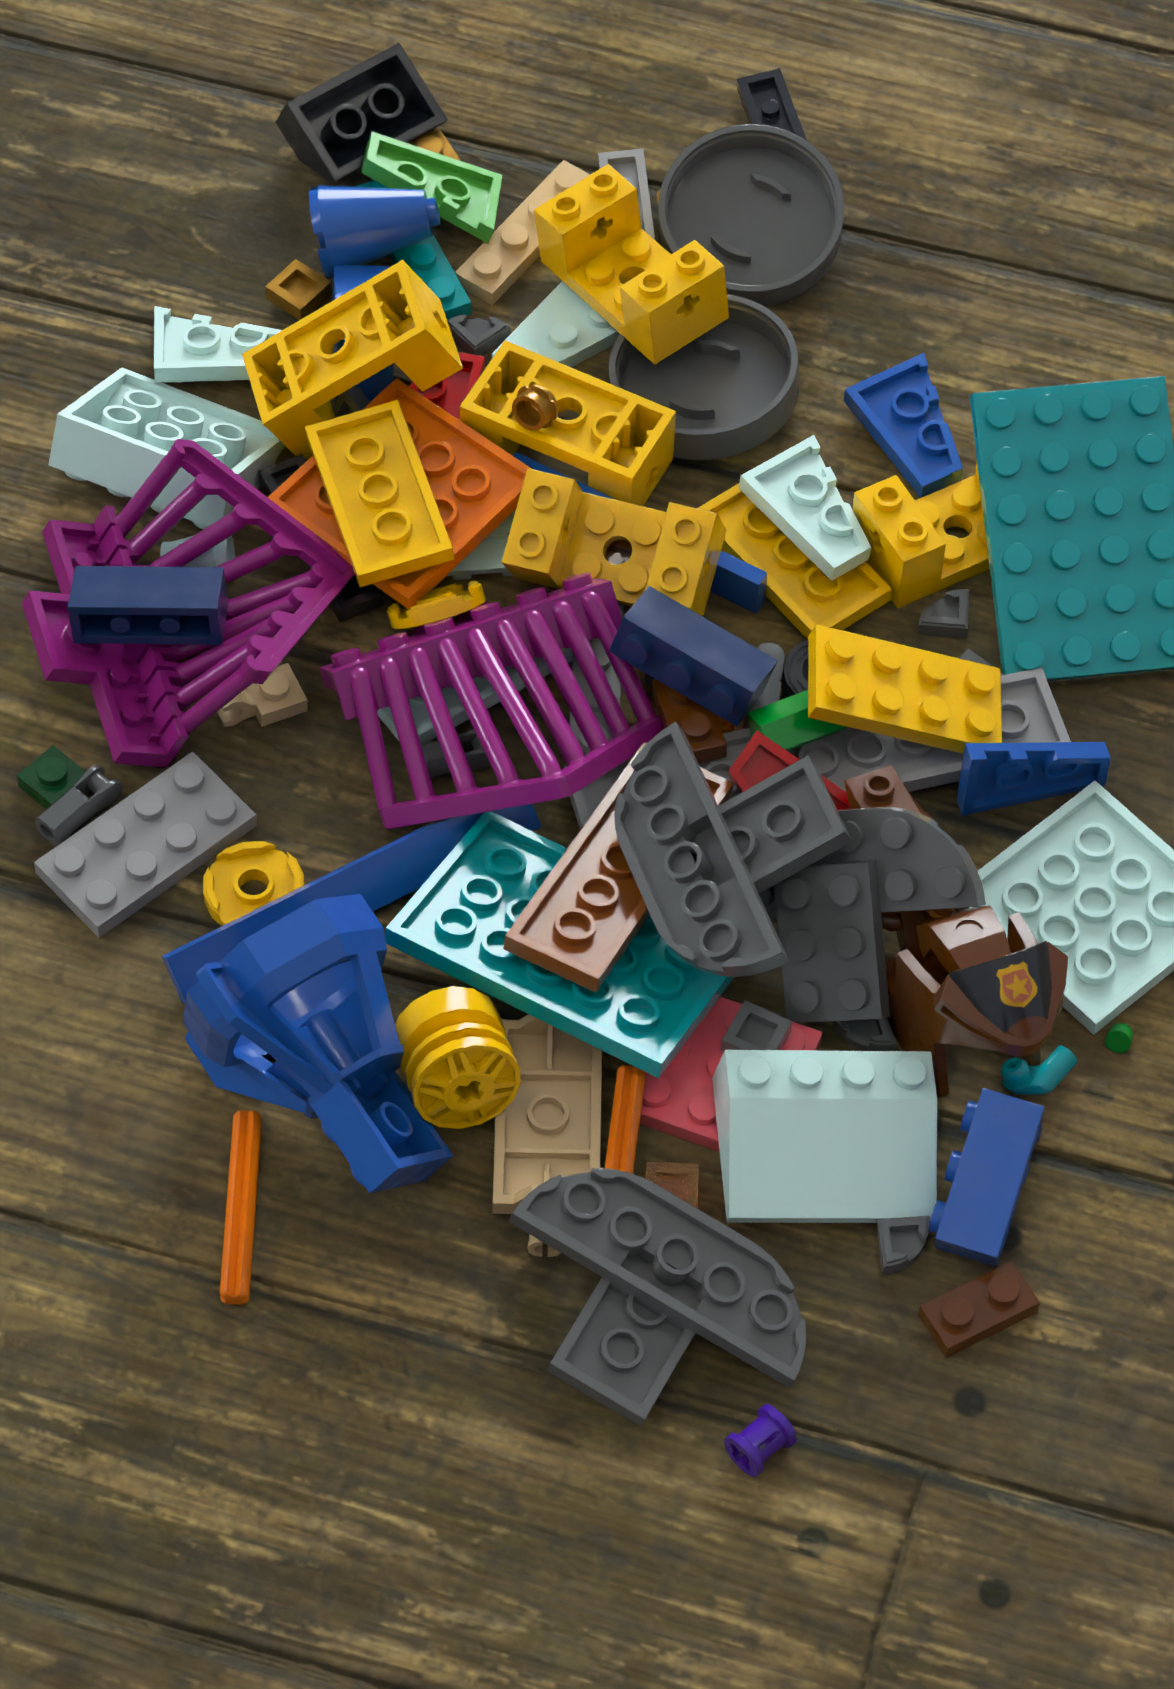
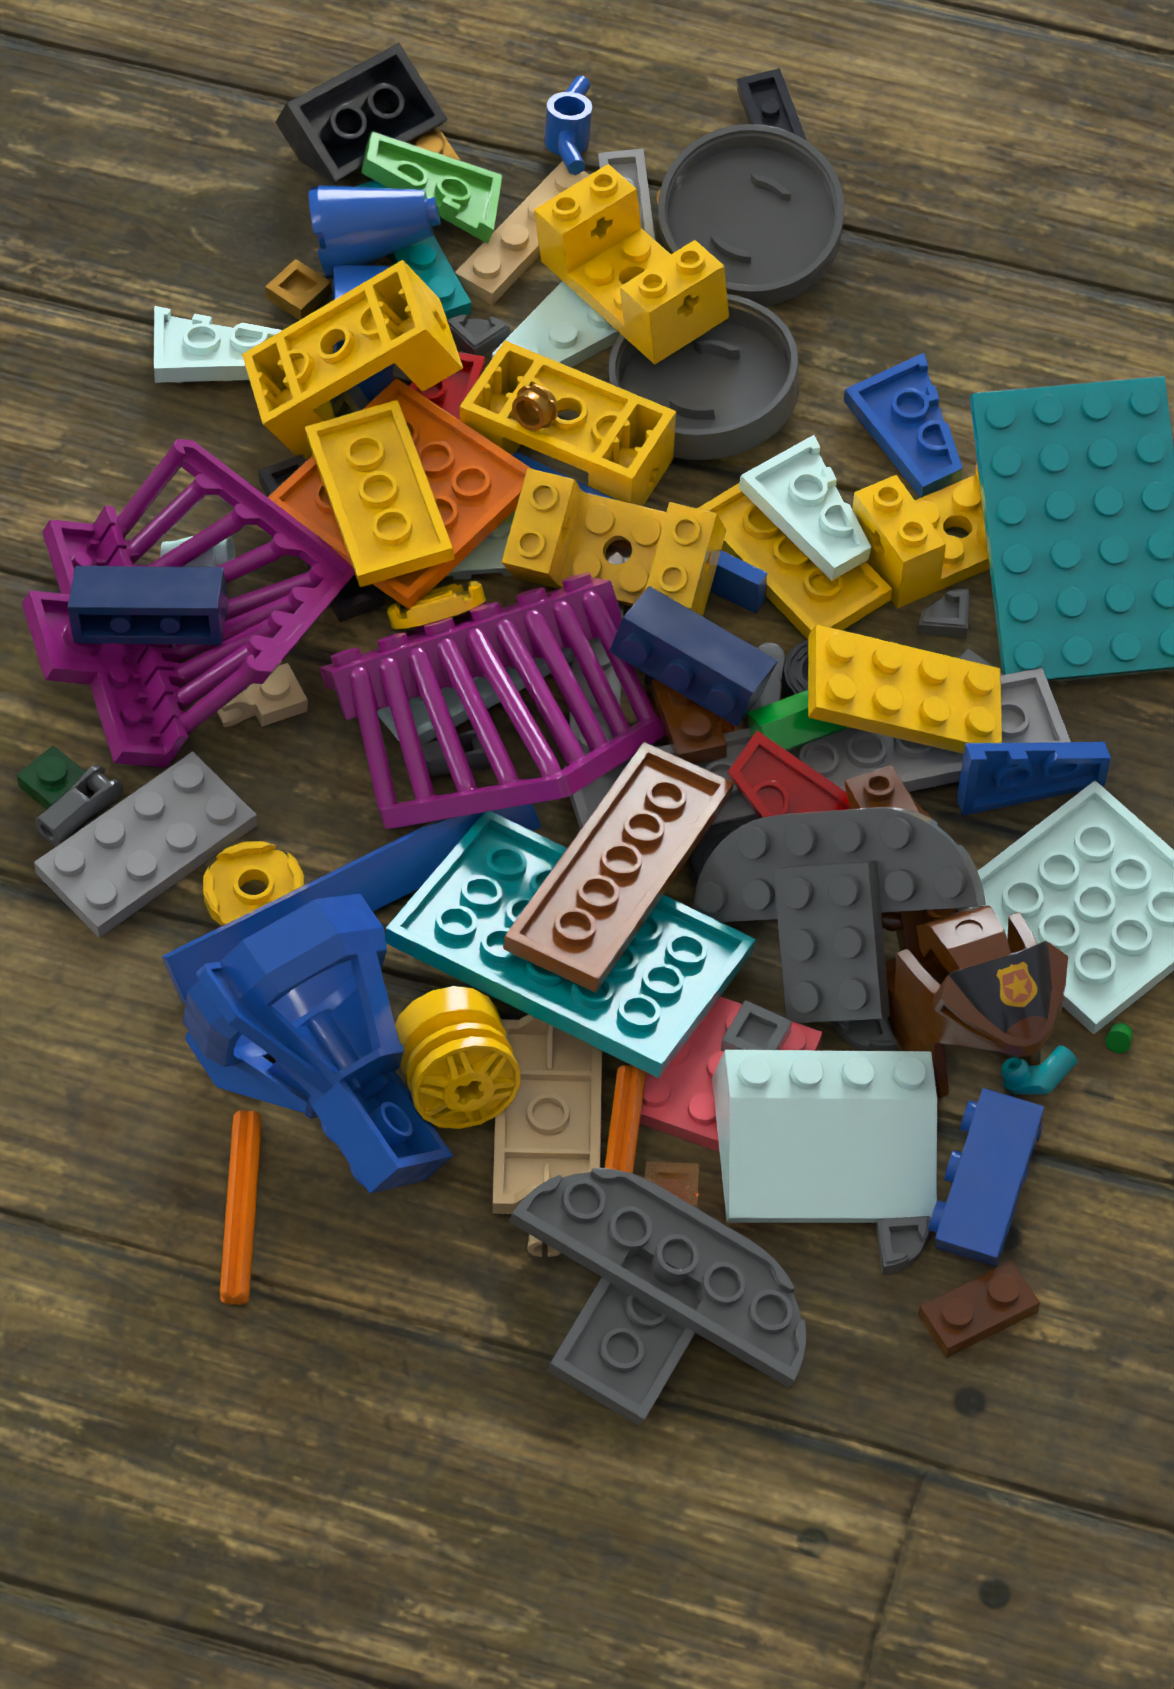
(130, 423): light aqua slope -> none
(569, 124): none -> blue piece
(709, 862): dark grey plate -> none
(760, 1440): dark purple bush -> none

